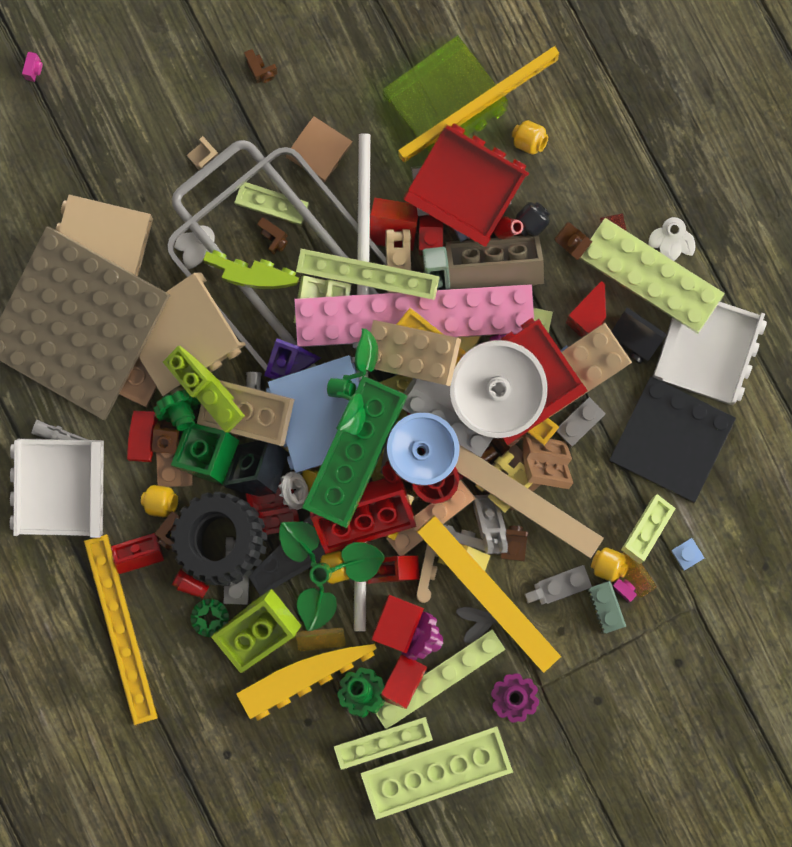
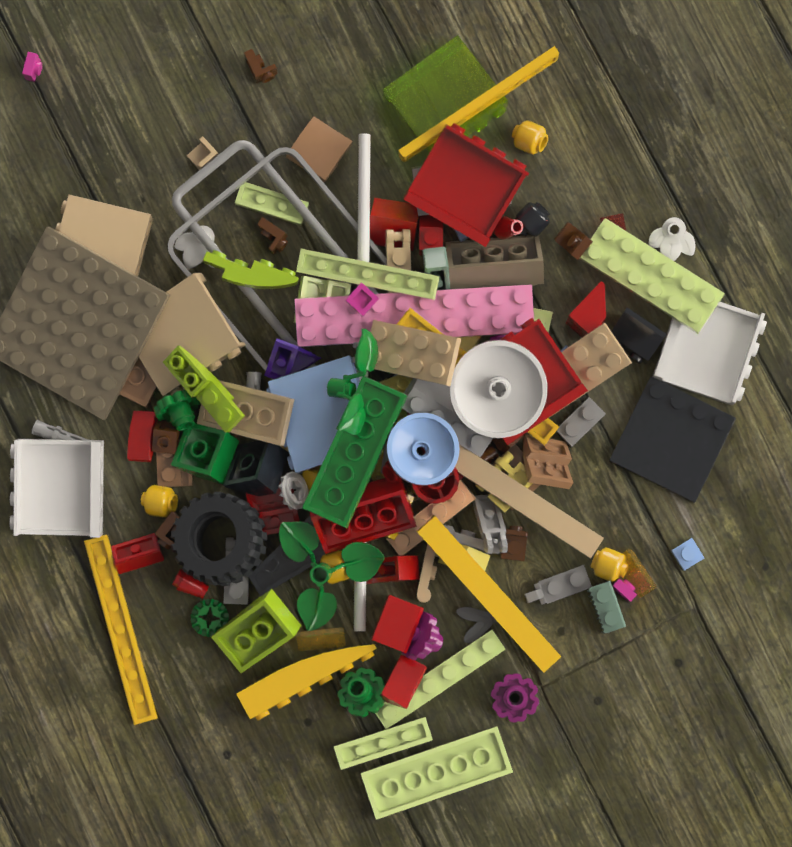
(362, 299): none -> dark pink plate
(648, 529): yellowish green plate -> none

